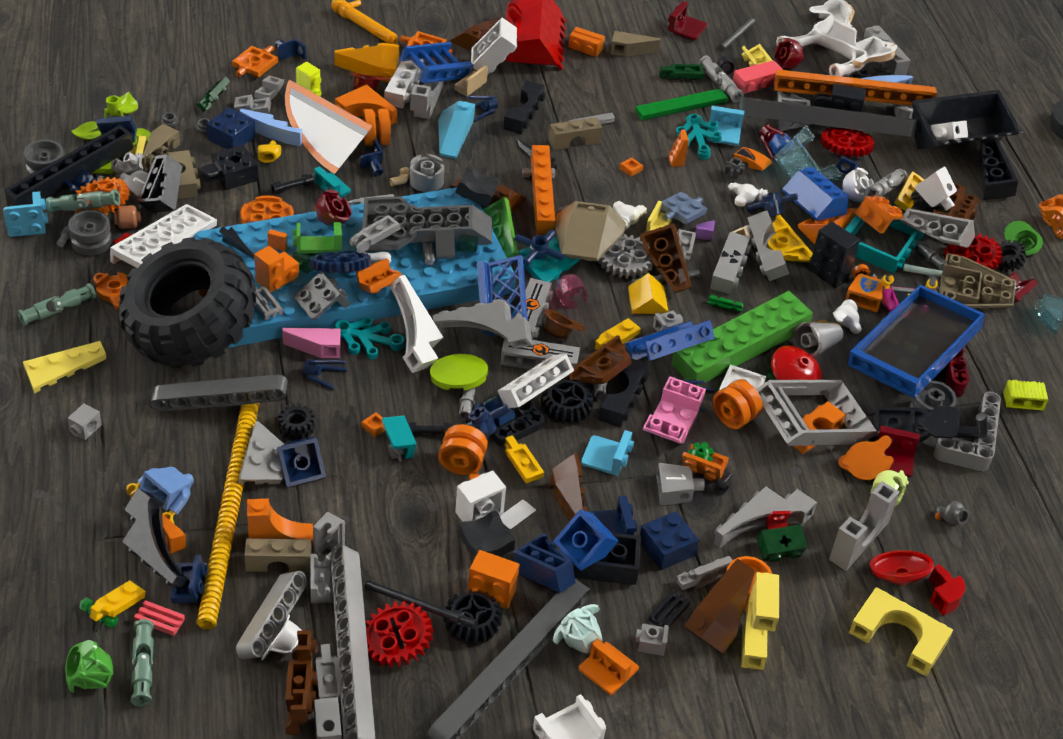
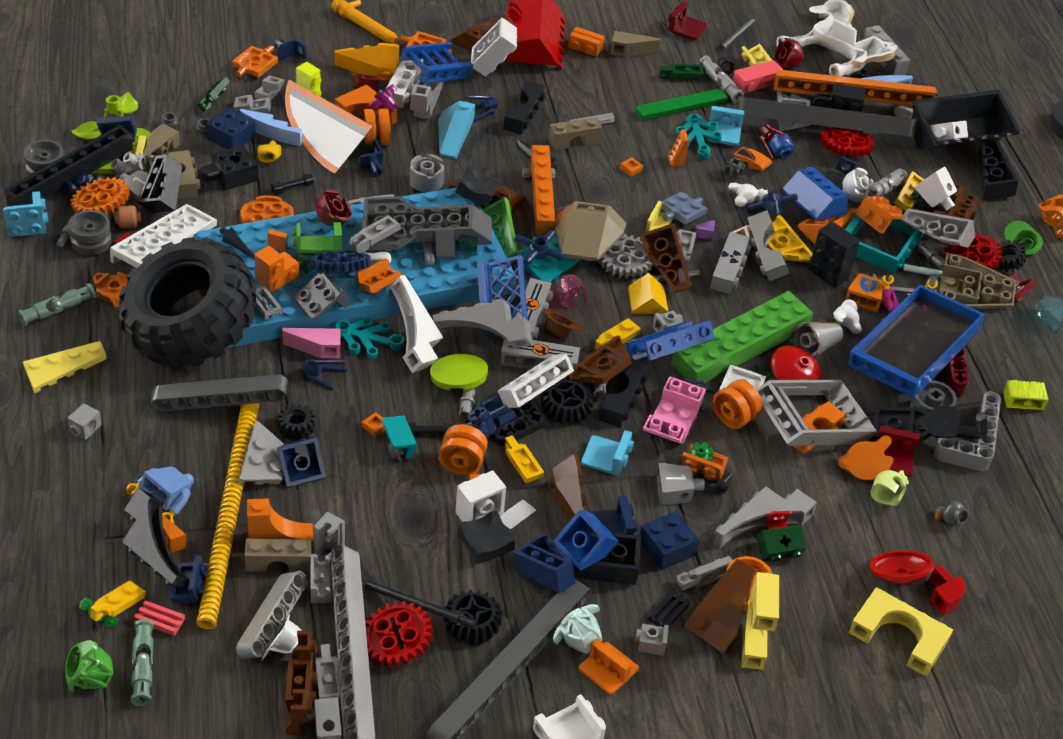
(81, 201): sand green piece -> none
(329, 181): teal panel -> none
(384, 99): none -> magenta plant
(402, 178): tan arm -> none
(472, 81): tan panel -> none
(494, 576): orange brick -> none
(629, 213): white animal -> none
(725, 303): green axle -> none
(795, 157): clear light blue wing -> none
(856, 536): light grey arch -> none
(860, 269): orange tile -> none

